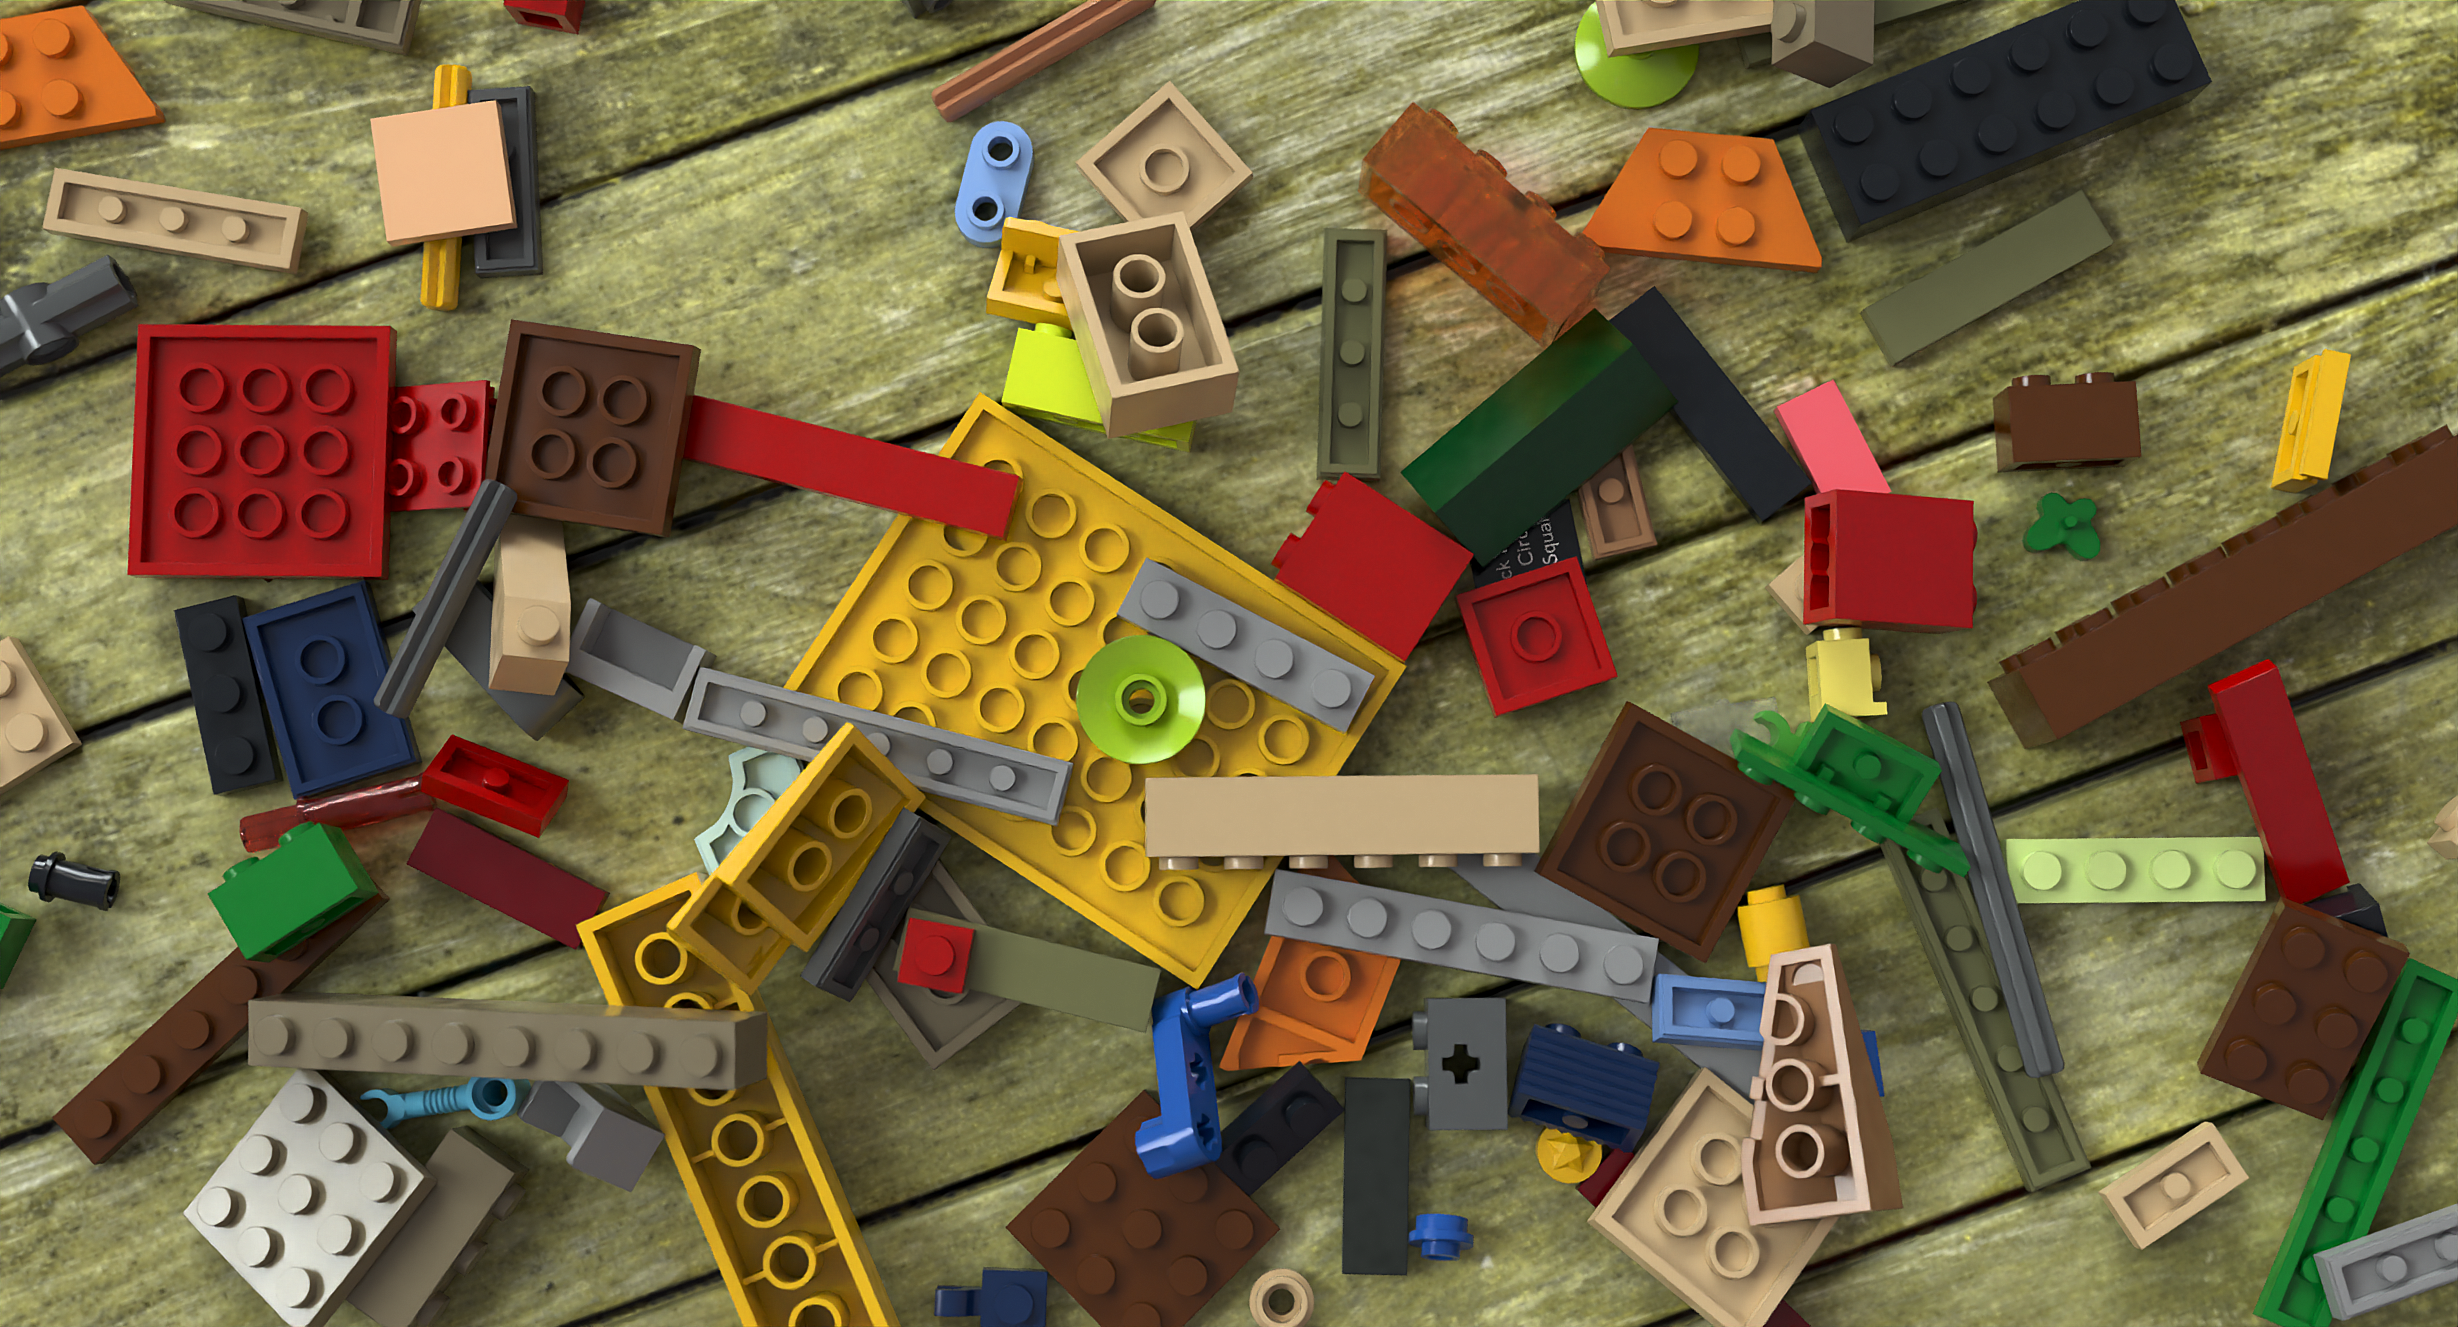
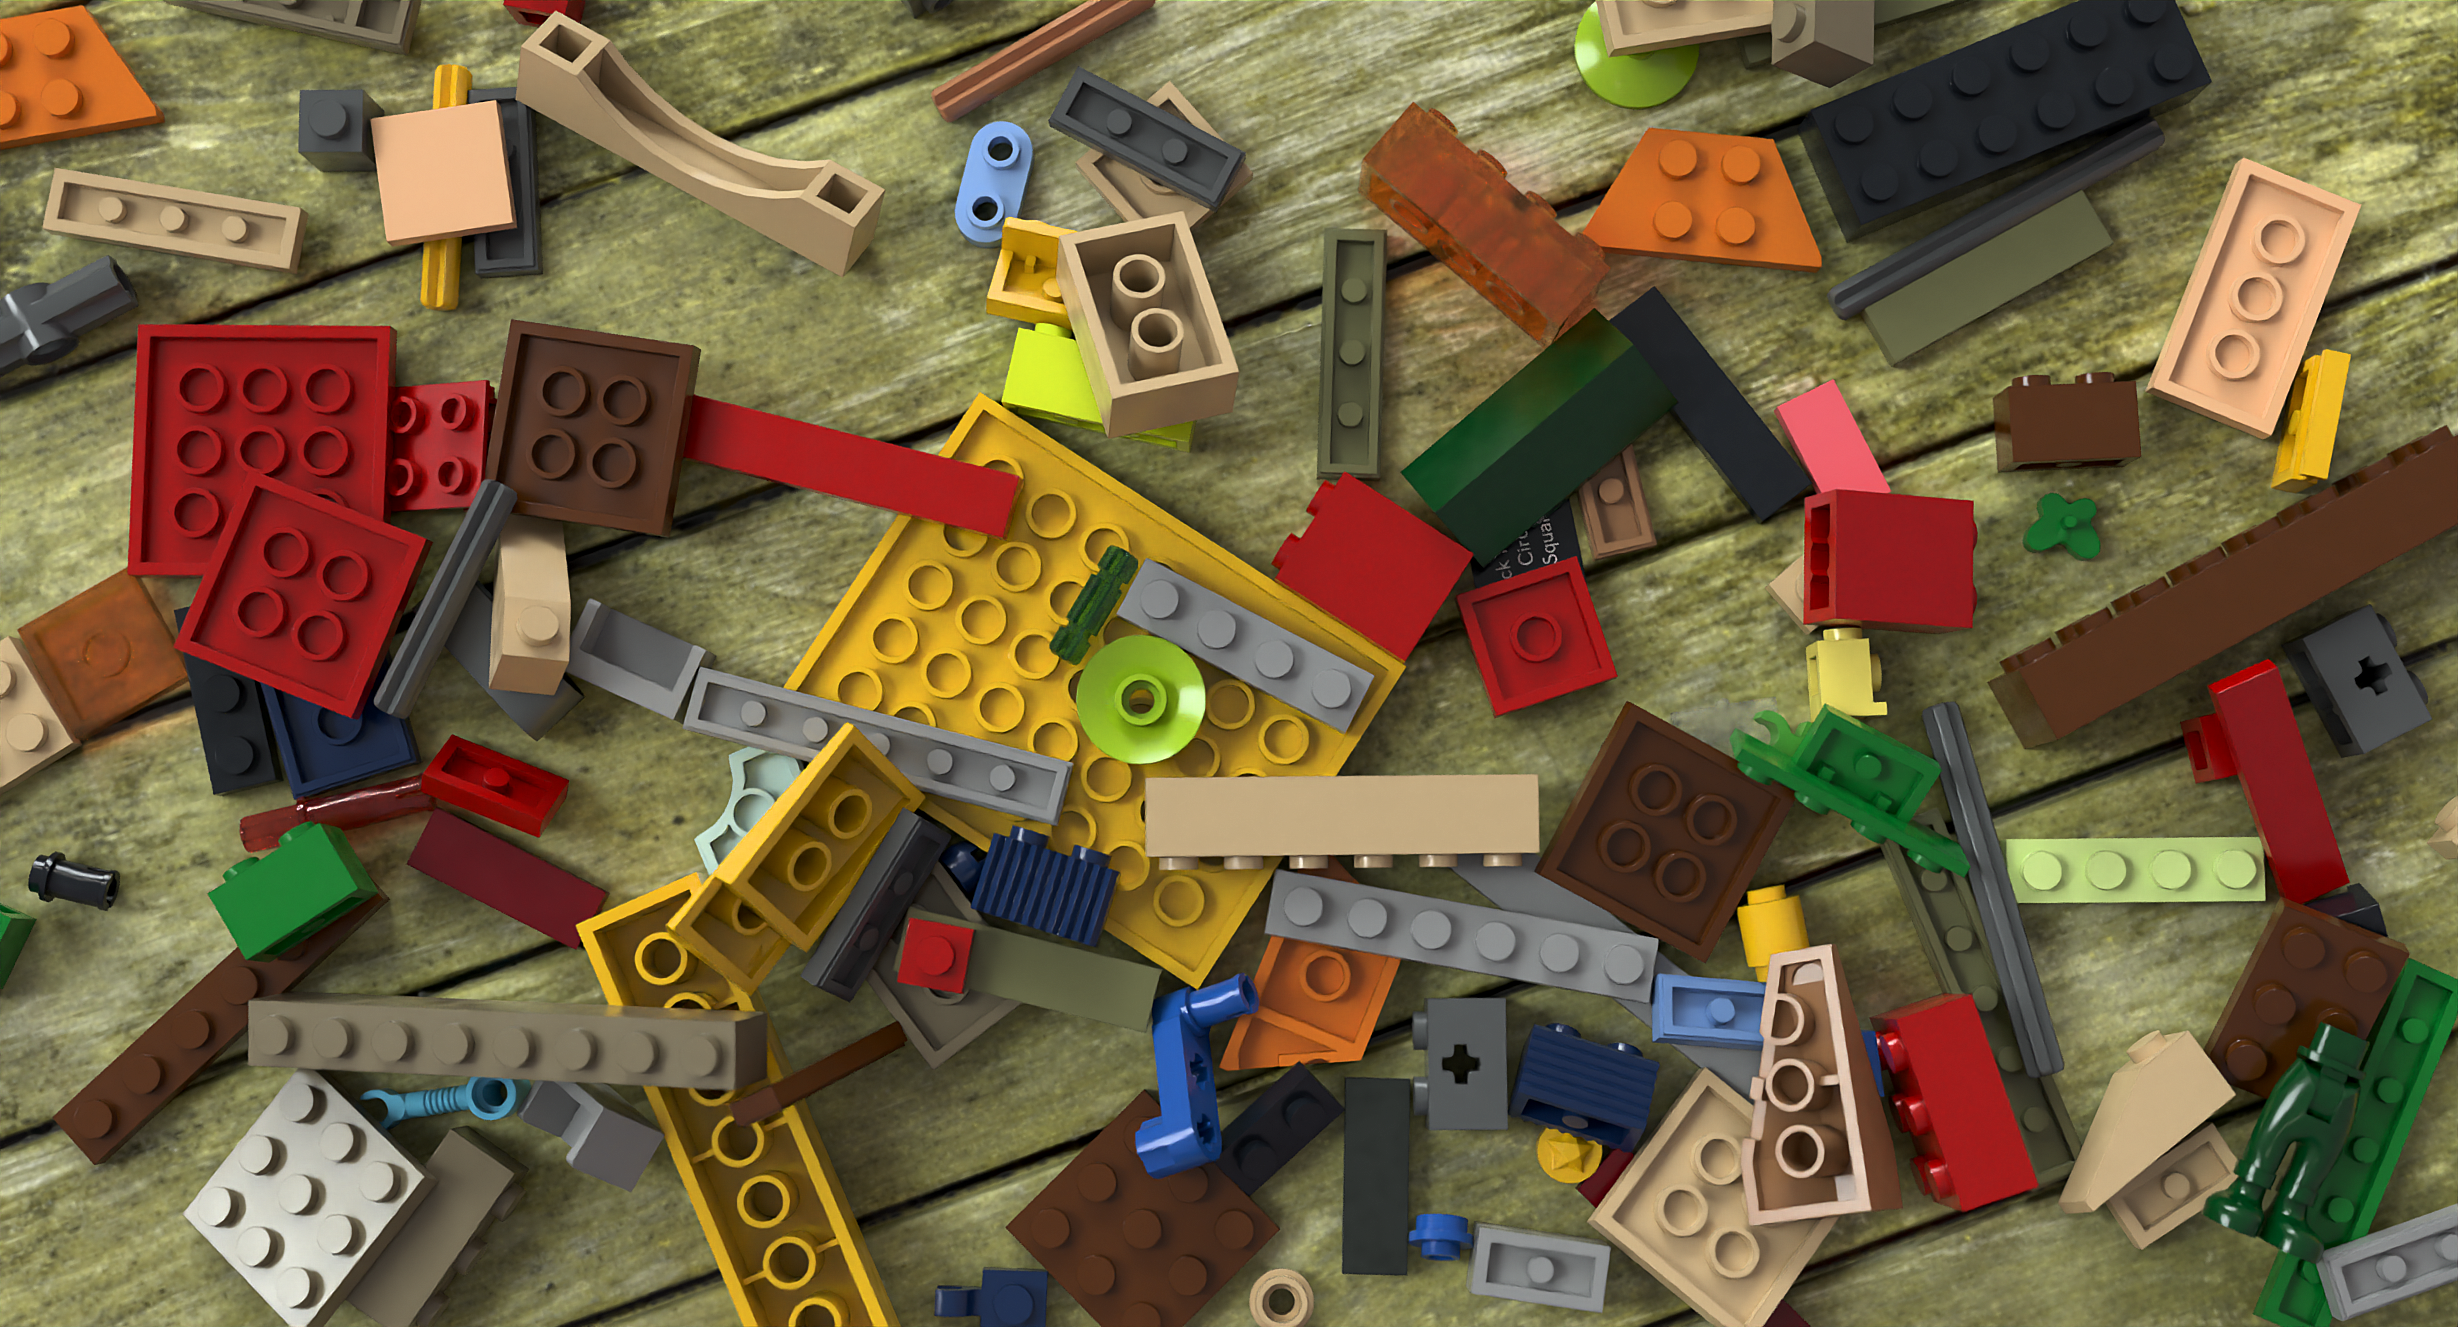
(105, 653): none -> clear orange tile
(303, 594): none -> red plate
(337, 129): none -> dark grey brick
(595, 92): none -> tan arch
(818, 1075): none -> reddish brown tile
(963, 866): none -> dark blue hinge
(1046, 887): none -> dark blue brick
(1093, 605): none -> clear green axle
(1147, 139): none -> dark grey tile
(1538, 1266): none -> light grey panel
(1952, 1102): none -> red brick
(1996, 217): none -> dark grey axle
(2143, 1114): none -> tan slope
(2253, 298): none -> light nougat plate
(2308, 1106): none -> dark green piece
(2335, 655): none -> dark grey brick

